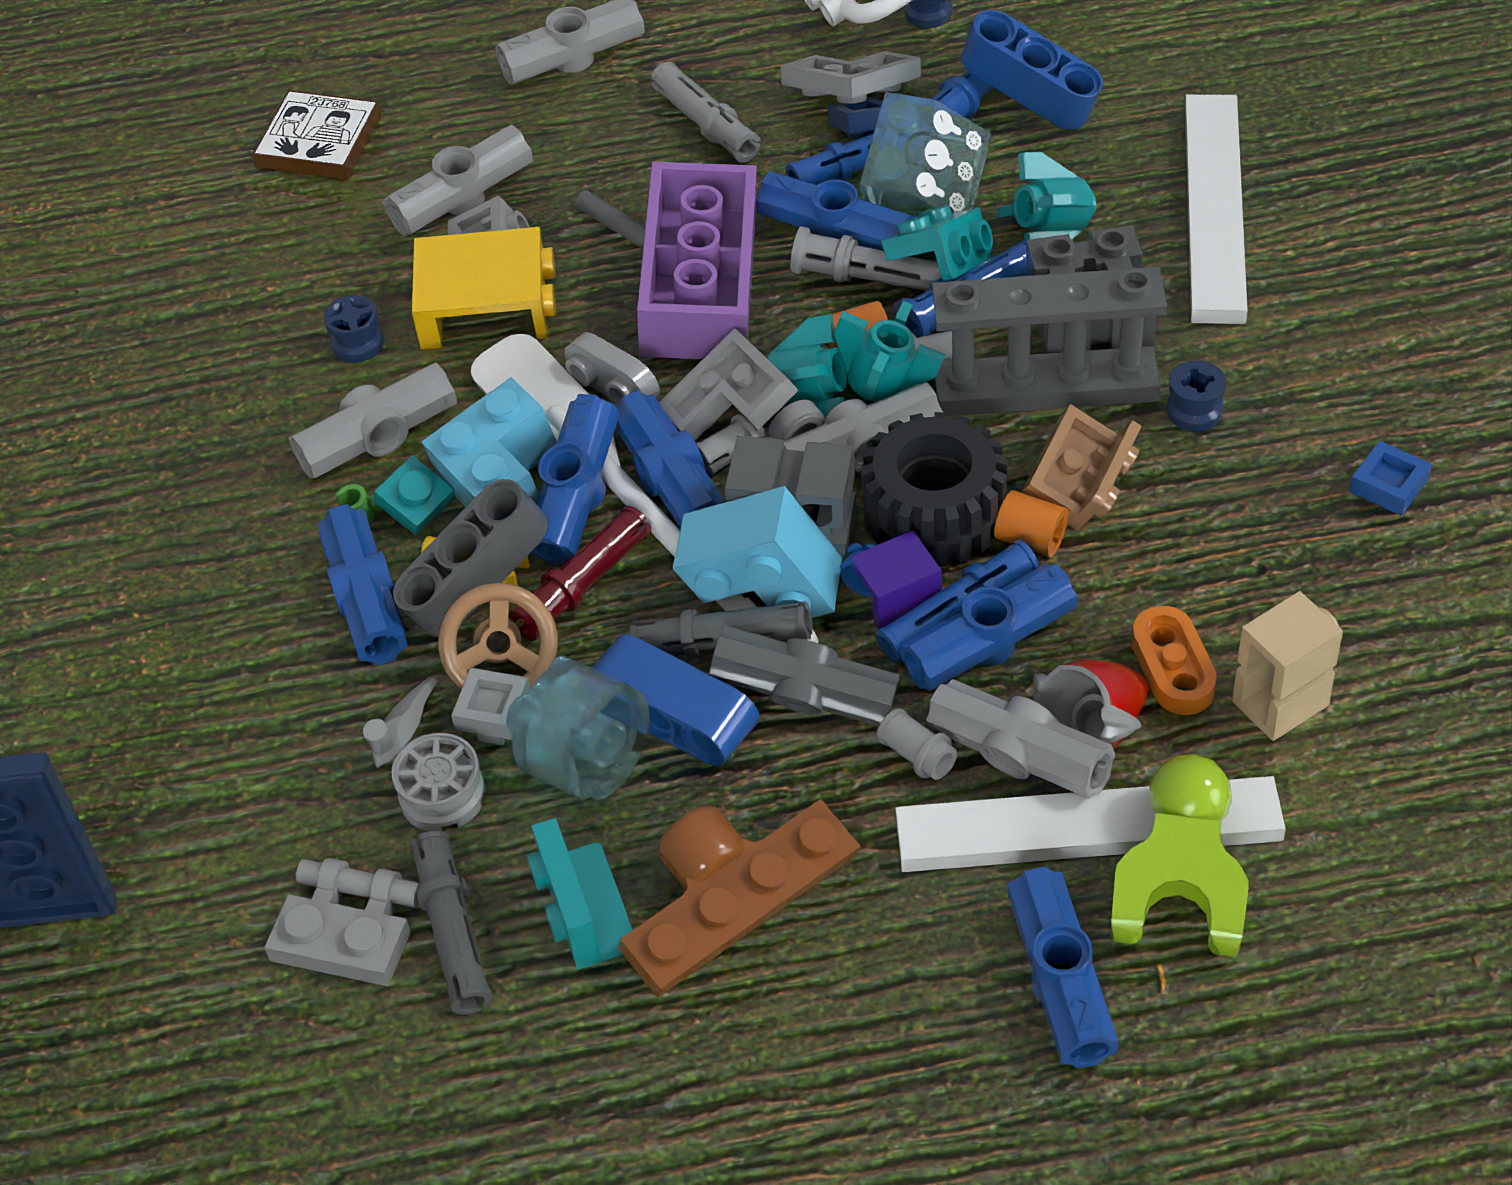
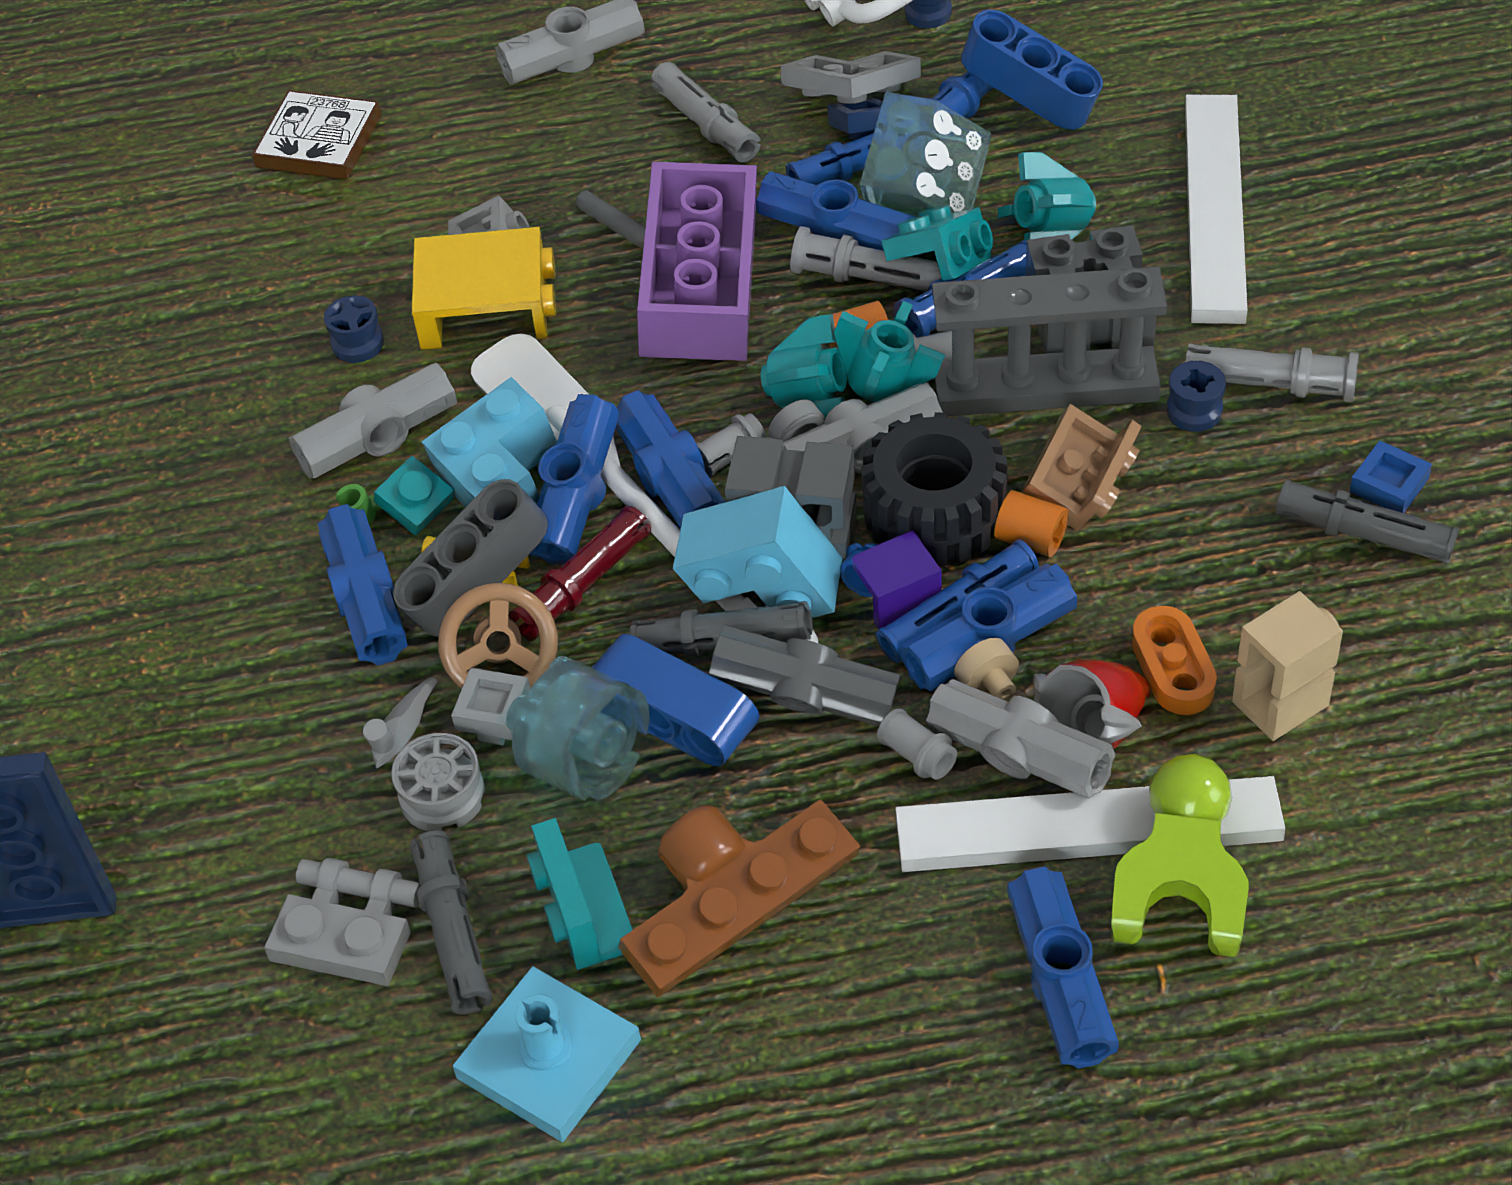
(457, 180): light grey piece -> none
(547, 1053): none -> medium azure tile
(608, 368): light grey plate -> none
(728, 376): light grey plate -> none
(989, 668): none -> tan tile
(1298, 371): none -> light grey pin
(1366, 521): none -> dark grey pin

